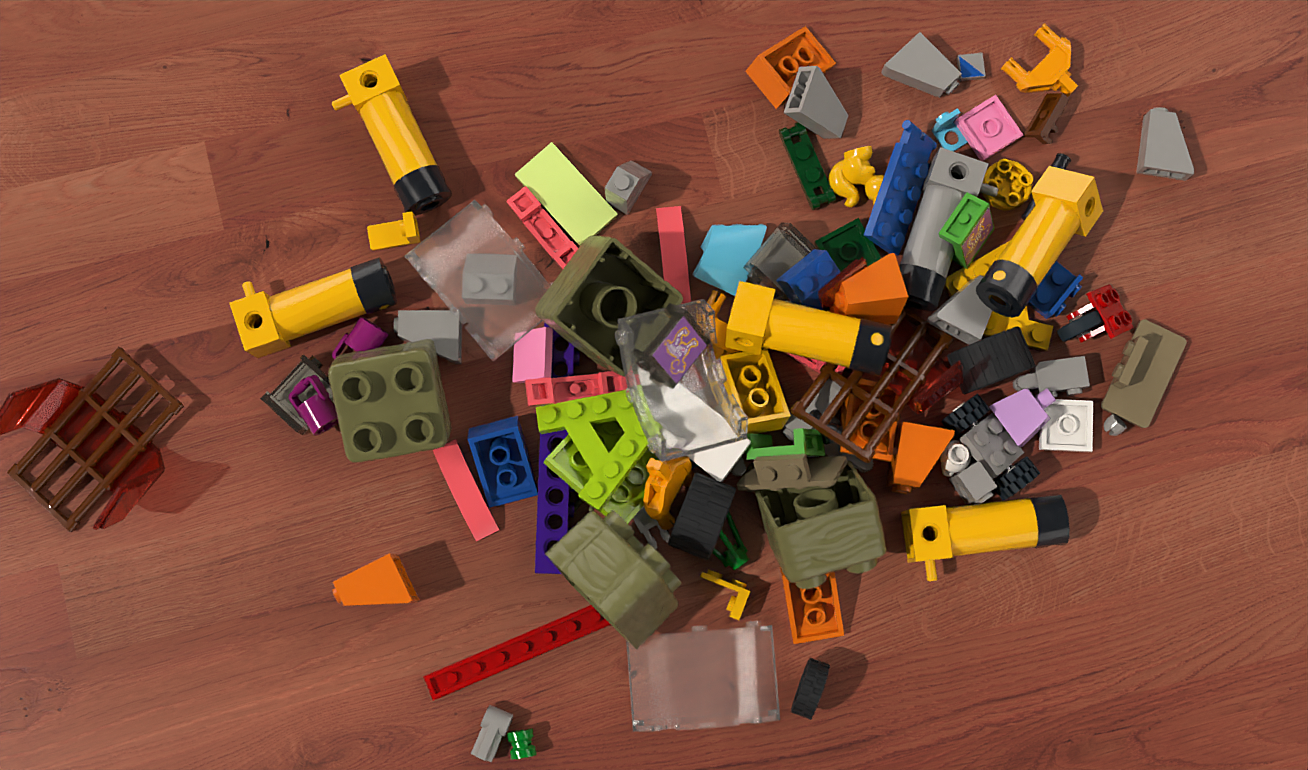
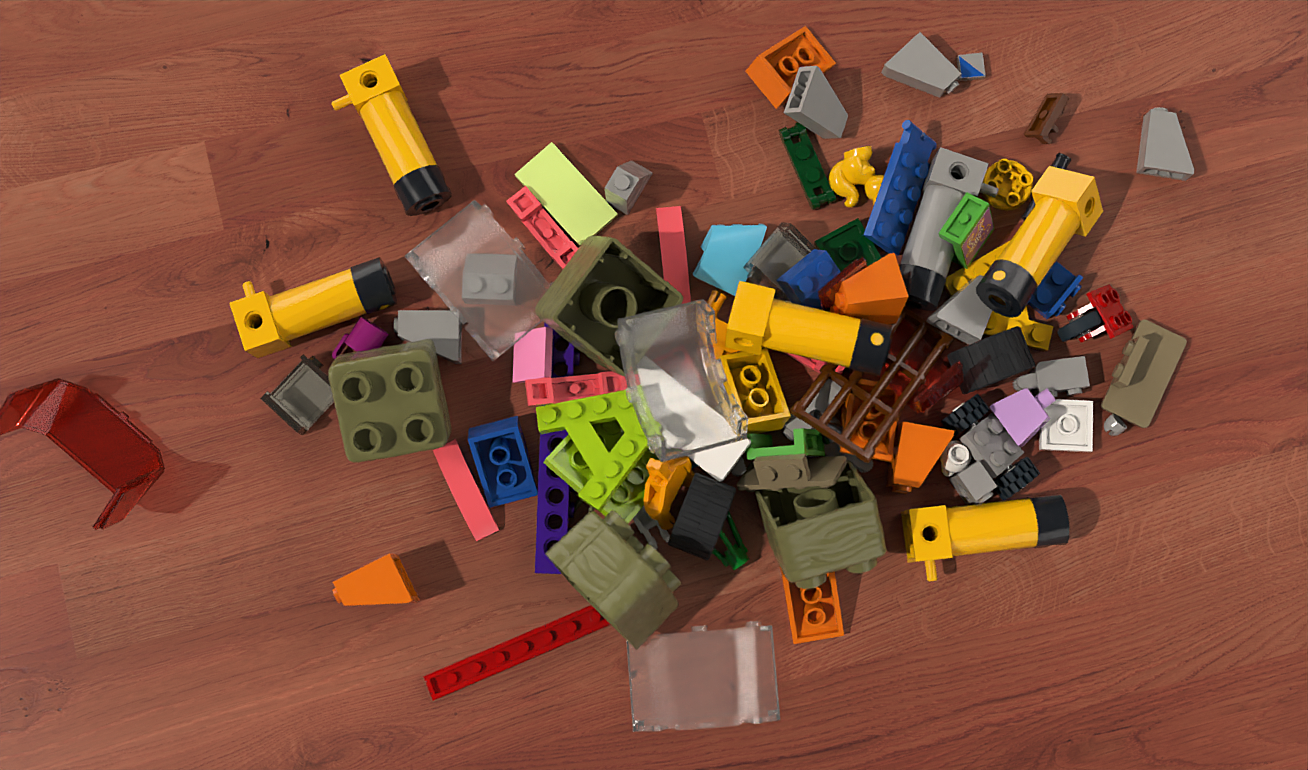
(70, 448): reddish brown door -> none
(316, 411): magenta piece -> none
(394, 233): yellow bracket -> none
(494, 727): light grey piece -> none
(521, 743): green wheel -> none
(673, 348): panel -> none
(735, 604): yellow bracket -> none
(810, 688): black tyre -> none
(945, 124): medium azure bracket -> none
(988, 128): bright pink tile -> none
(1050, 72): light orange connector -> none

